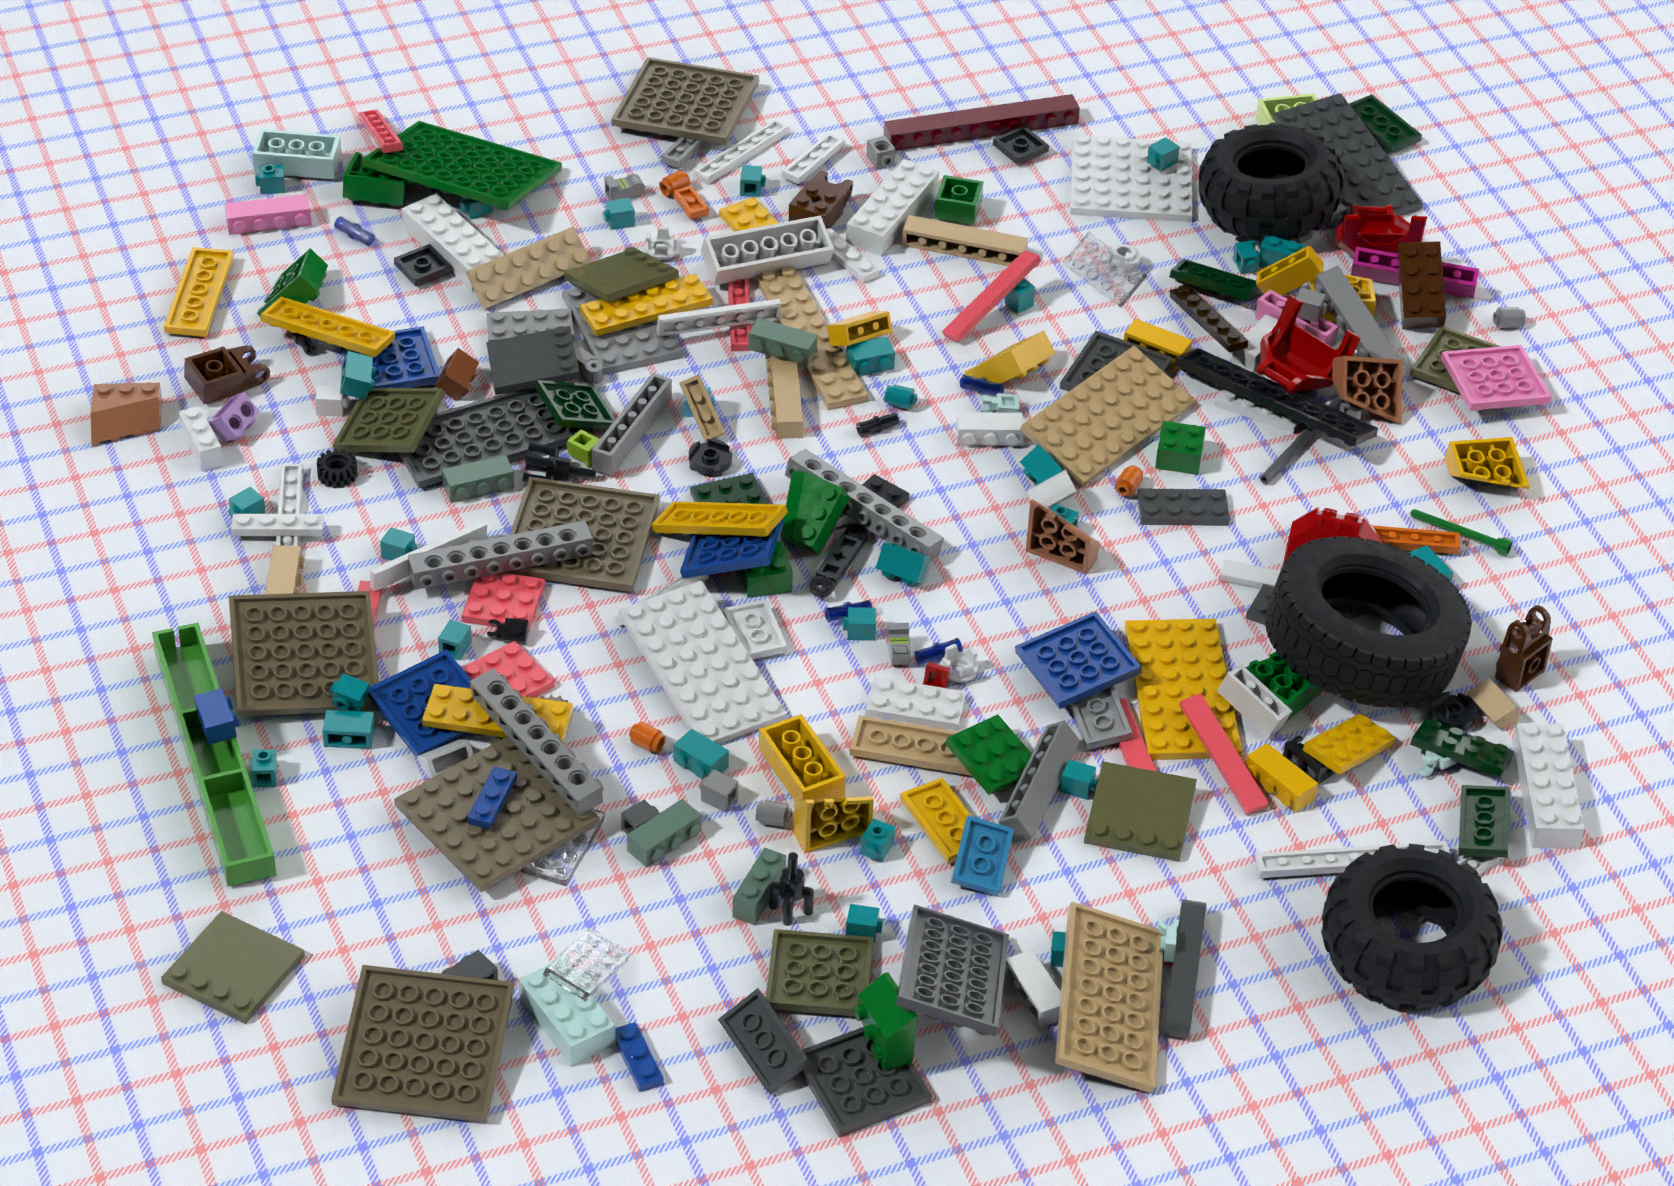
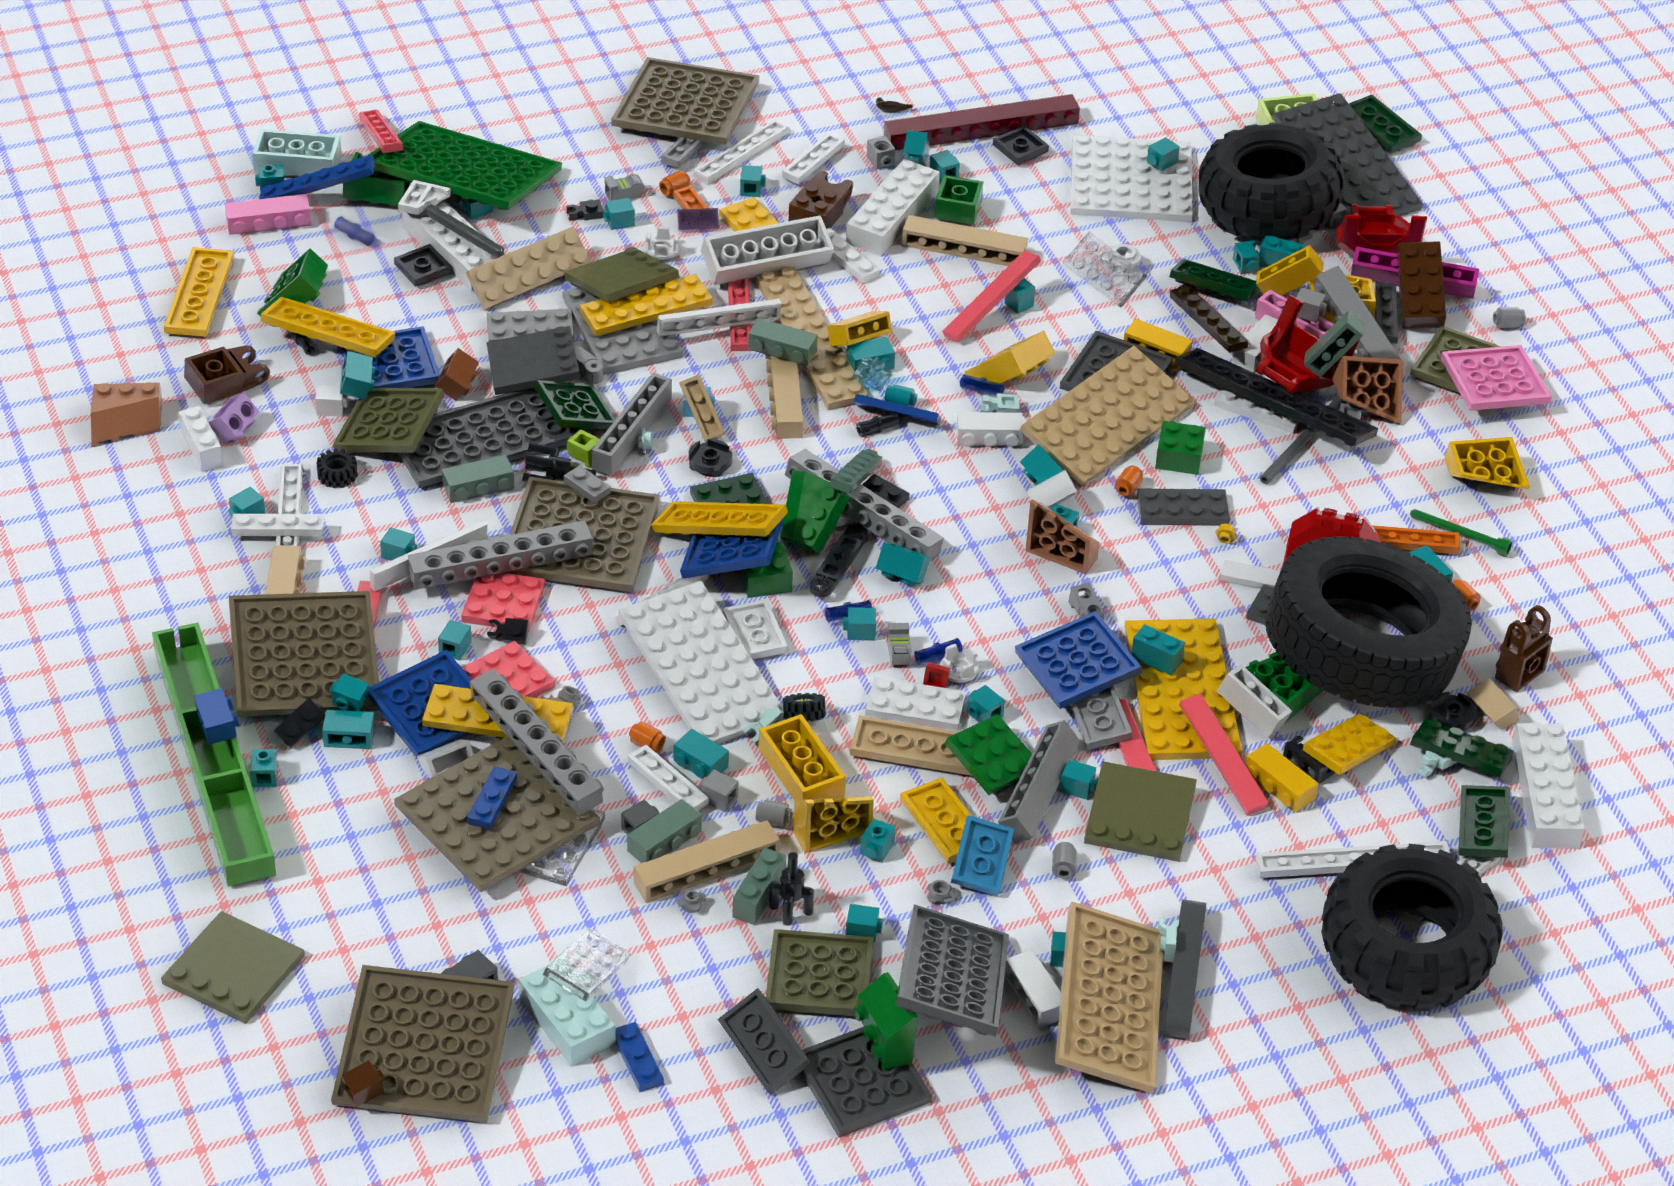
(299, 723): none -> black plate
(321, 179): none -> blue plate
(363, 1083): none -> reddish brown brick
(422, 195): none -> white wing
(464, 231): none -> dark grey axle
(571, 694): none -> light grey plate
(587, 209): none -> black plate
(587, 484): none -> light grey plate
(645, 441): none -> light aqua plate
(666, 778): none -> white plate
(691, 900): none -> light grey plate
(698, 218): none -> clear purple tile
(704, 861): none -> tan brick
(767, 718): none -> light aqua plate
(809, 705): none -> black bush
(856, 471): none -> sand green plate
(872, 373): none -> clear light blue brick
(891, 106): none -> dark brown bar
(901, 410): none -> blue tile
(916, 147): none -> teal brick
(939, 892): none -> light grey plate
(945, 163): none -> teal brick
(985, 704): none -> teal brick
(1064, 860): none -> light grey brick
(1085, 603): none -> light grey leg
(1158, 649): none -> teal brick
(1226, 533): none -> yellow plate
(1334, 344): none -> sand green brick
(1386, 310): none -> dark grey plate
(1470, 595): none -> orange brick

